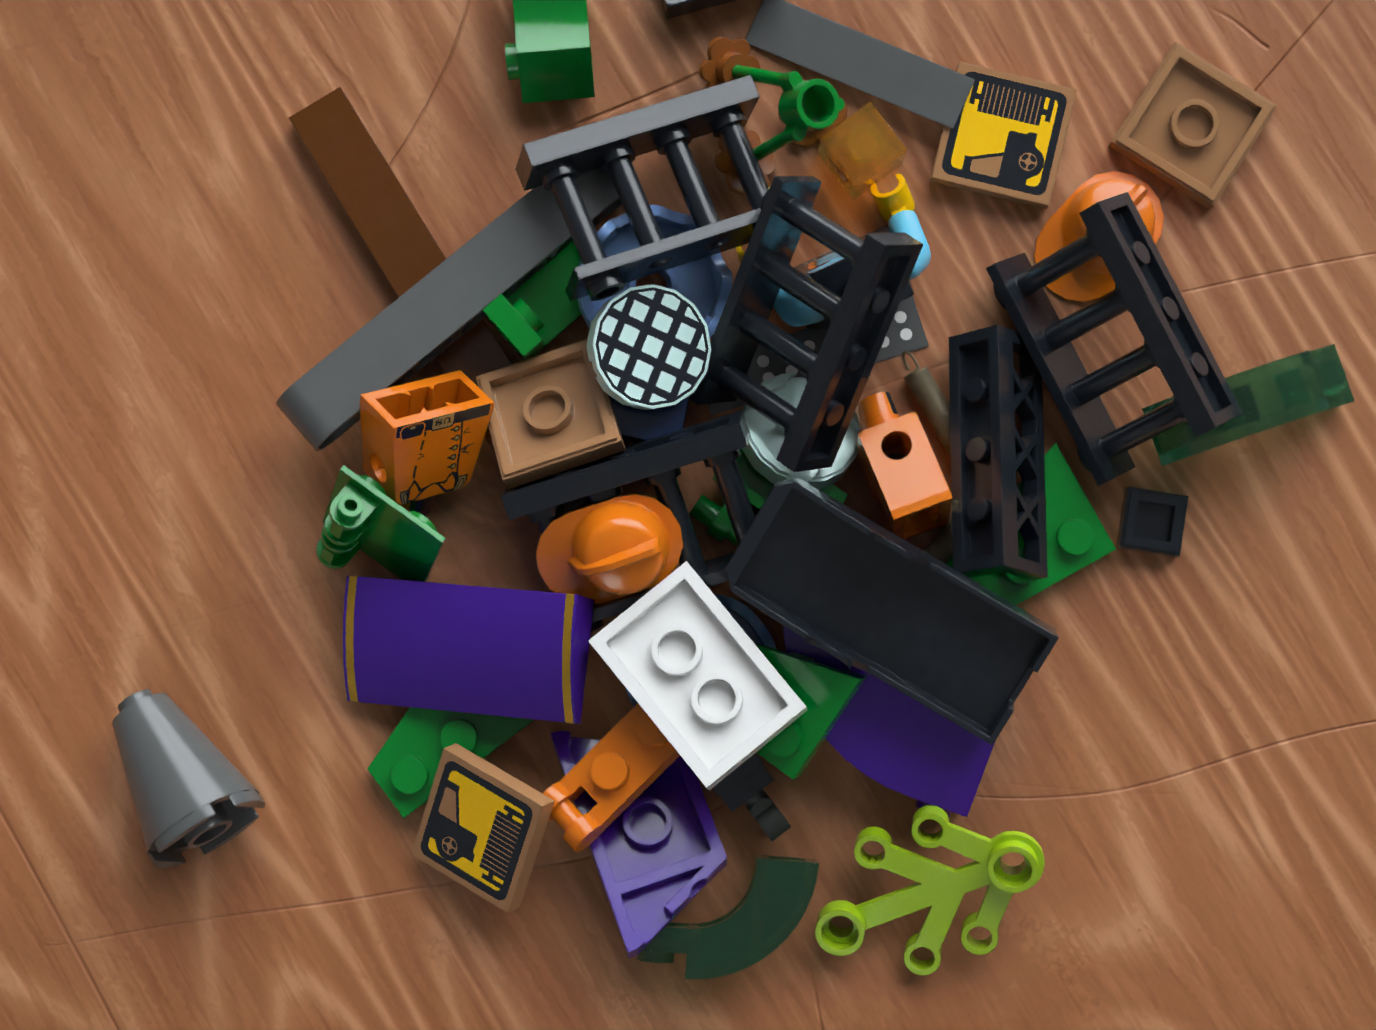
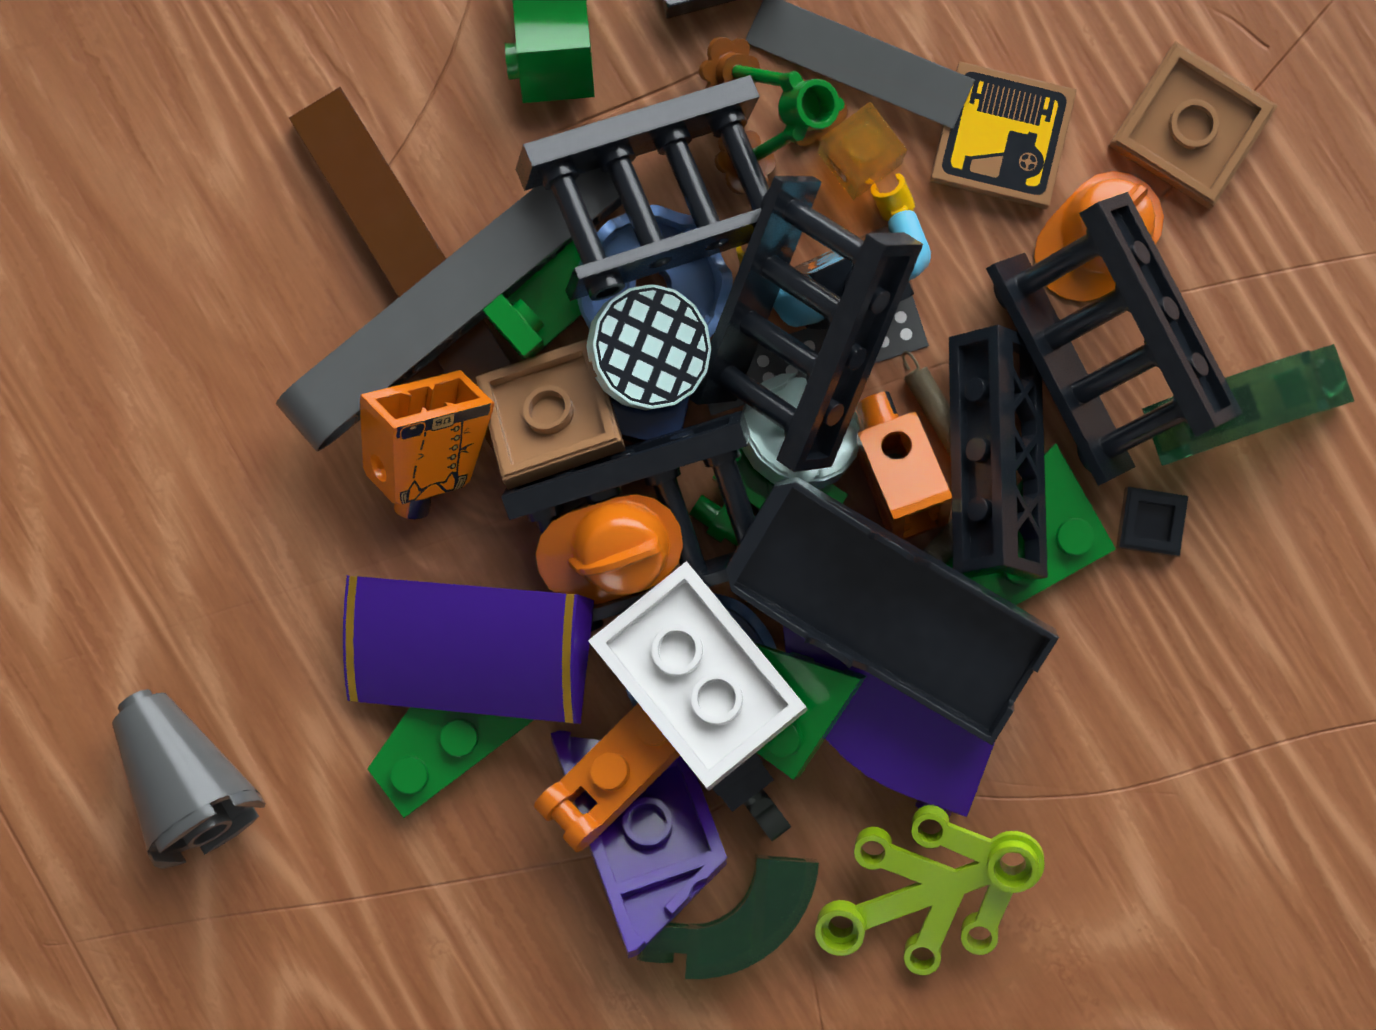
(369, 521): green hinge -> none
(482, 827): tile -> none

